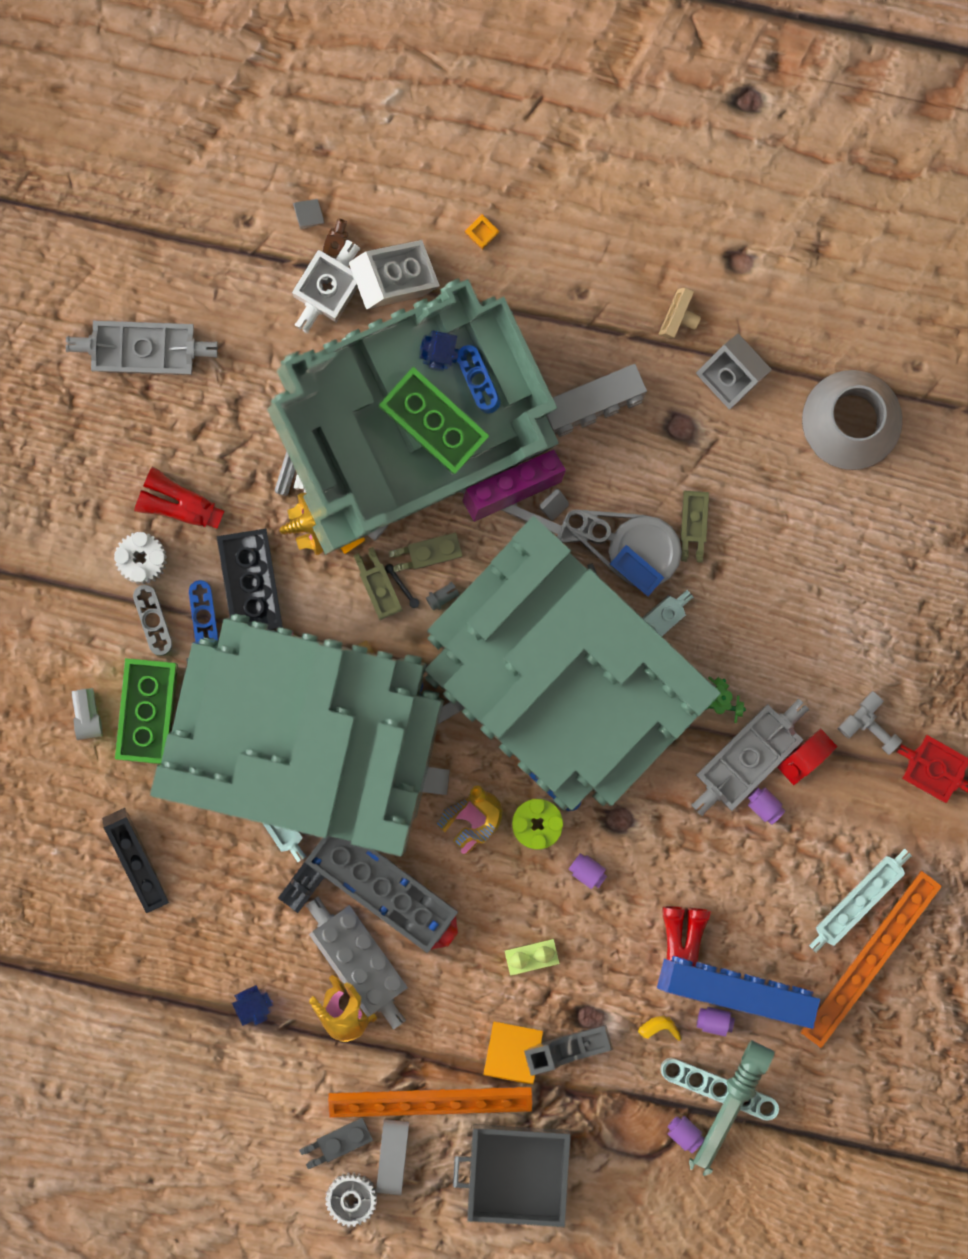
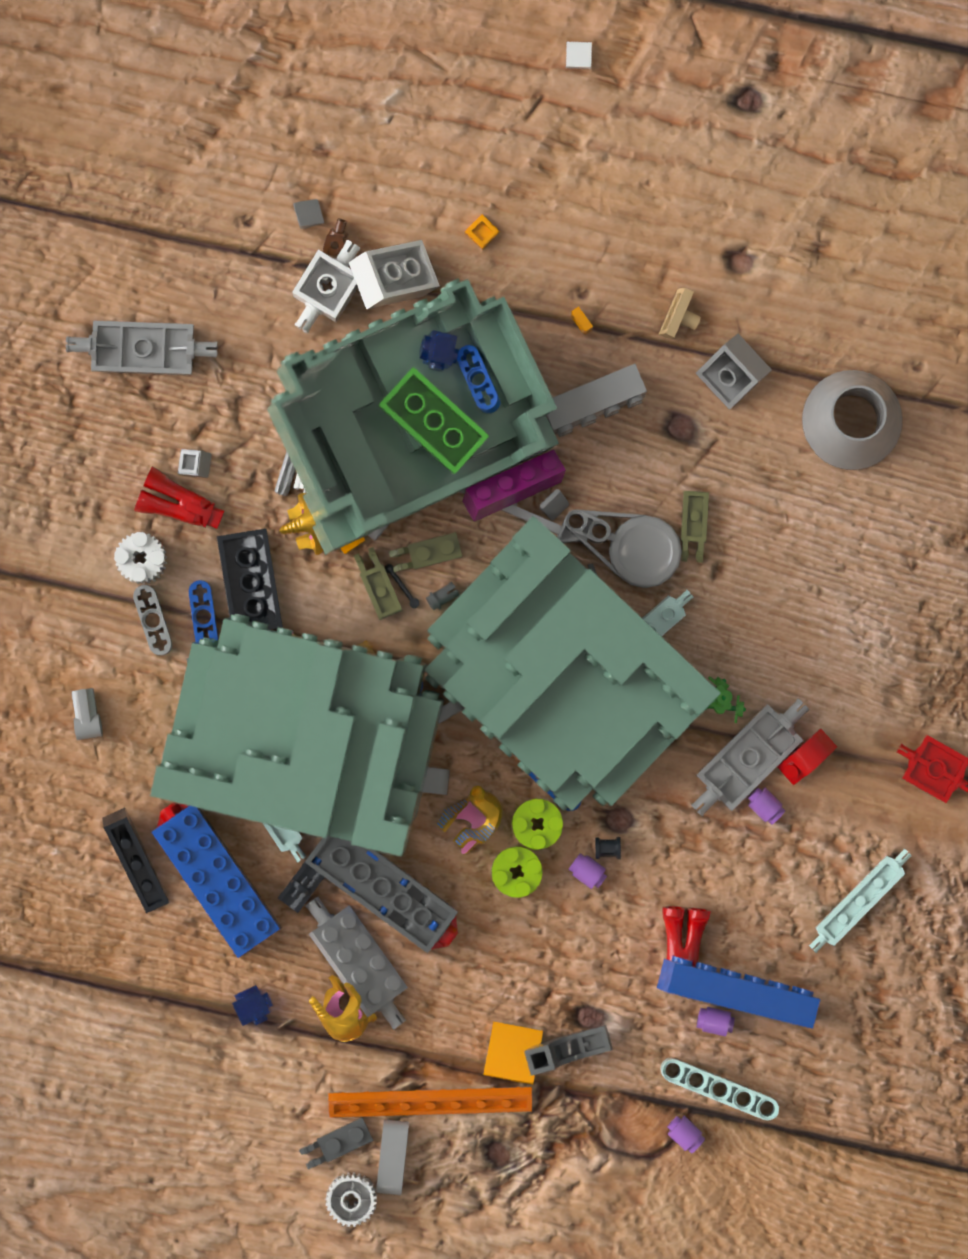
(145, 710): bright green brick -> none
(194, 463): none -> light grey slope
(214, 877): none -> blue piece
(517, 1175): dark grey container -> none
(522, 885): none -> lime brick
(531, 957): yellowish green tile -> none
(578, 55): none -> white tile
(581, 320): none -> light orange tile
(608, 848): none -> black bush
(636, 570): blue tile -> none
(659, 1023): yellow hair -> none
(740, 1089): sand green piece -> none
(865, 718): light grey bar -> none
(872, 958): orange plate -> none

